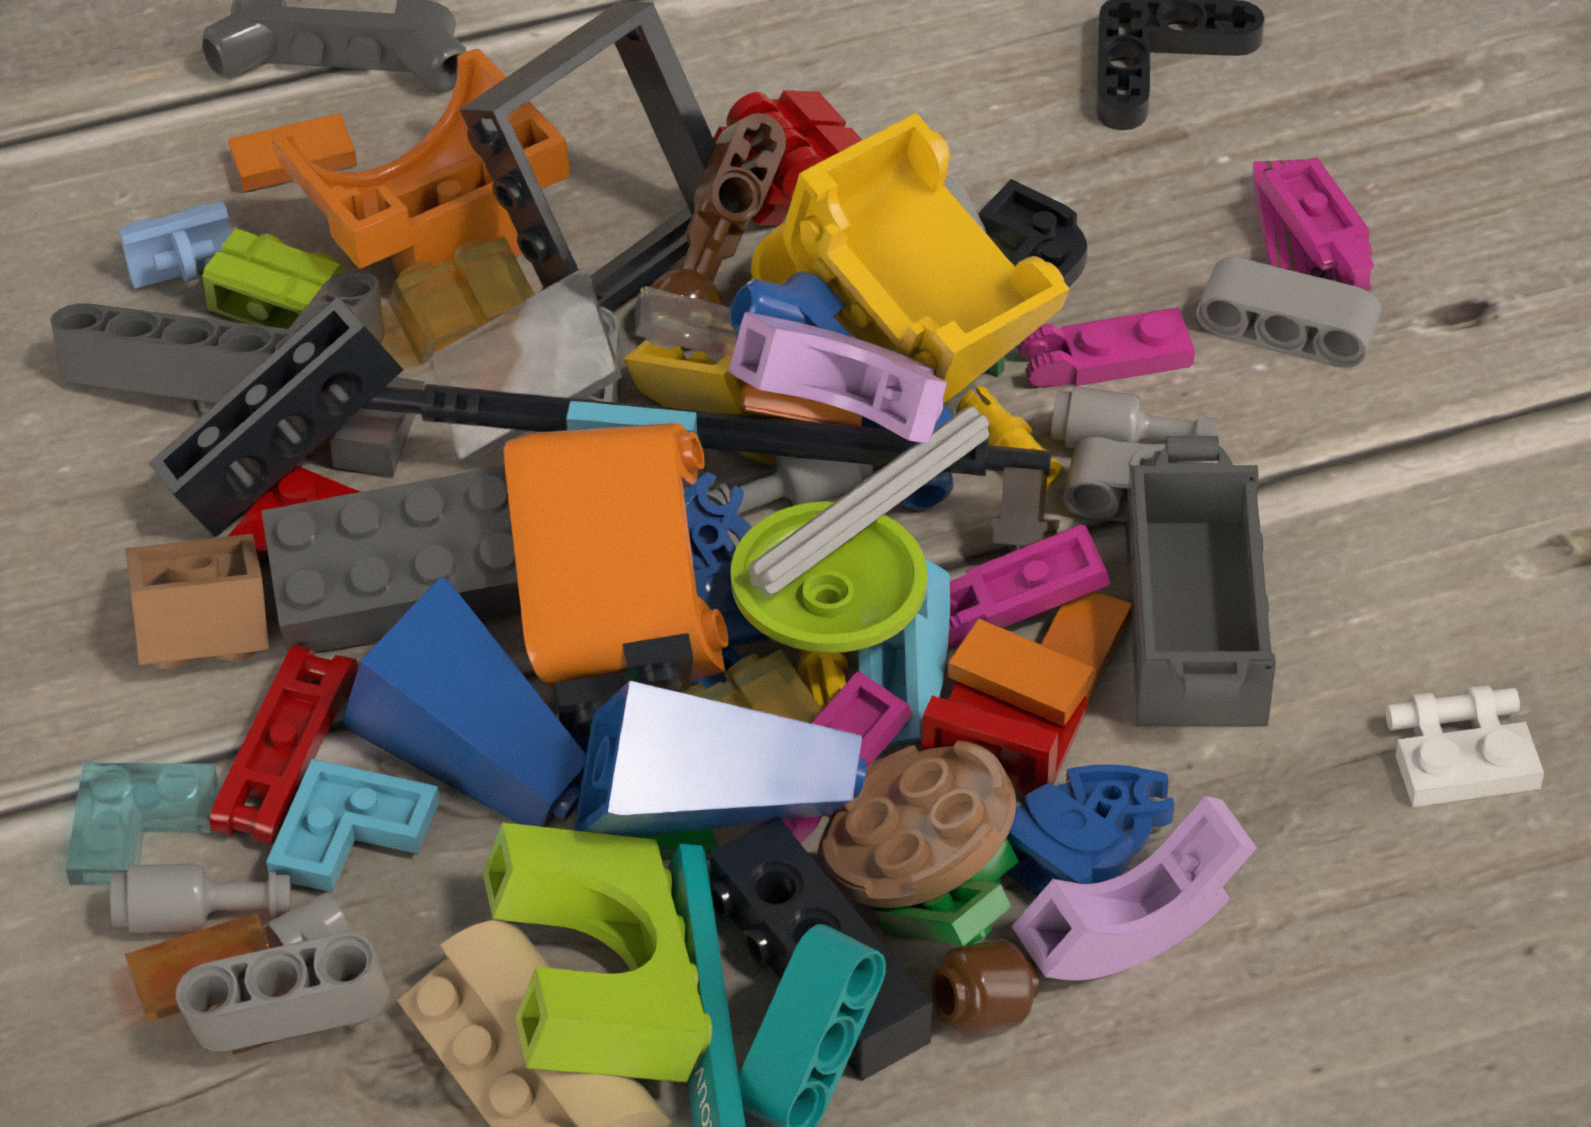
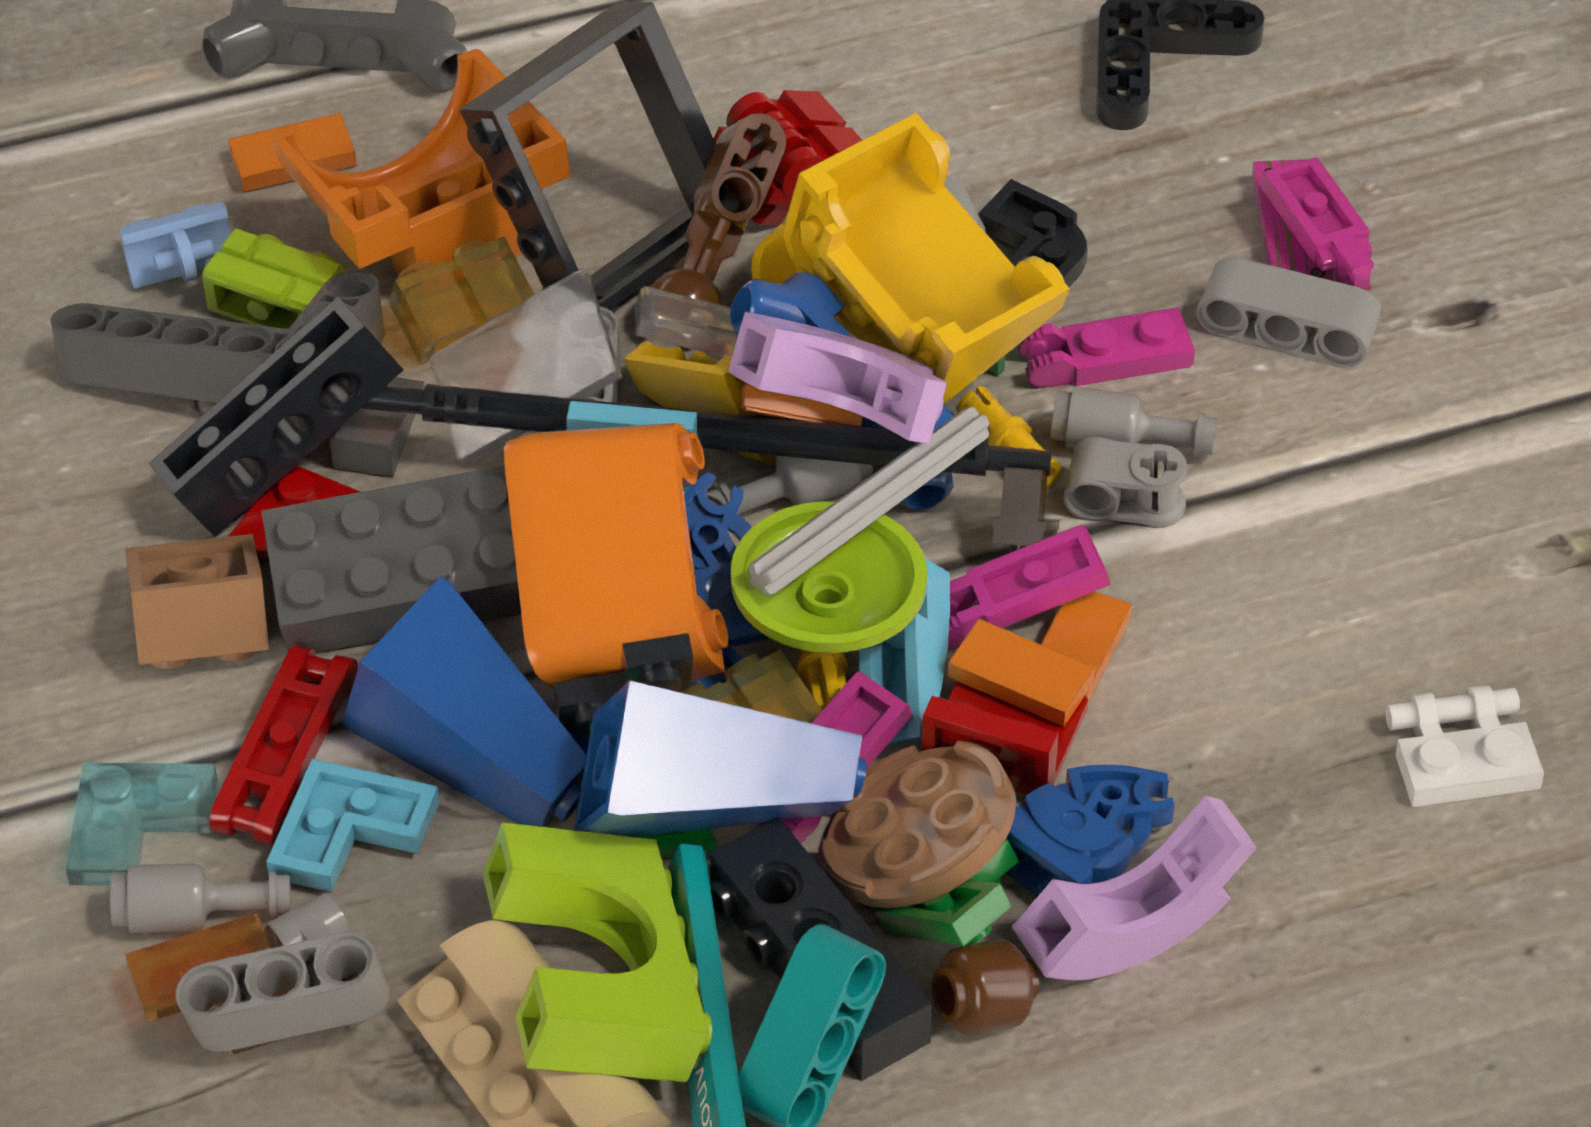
(1198, 589): dark grey container -> none

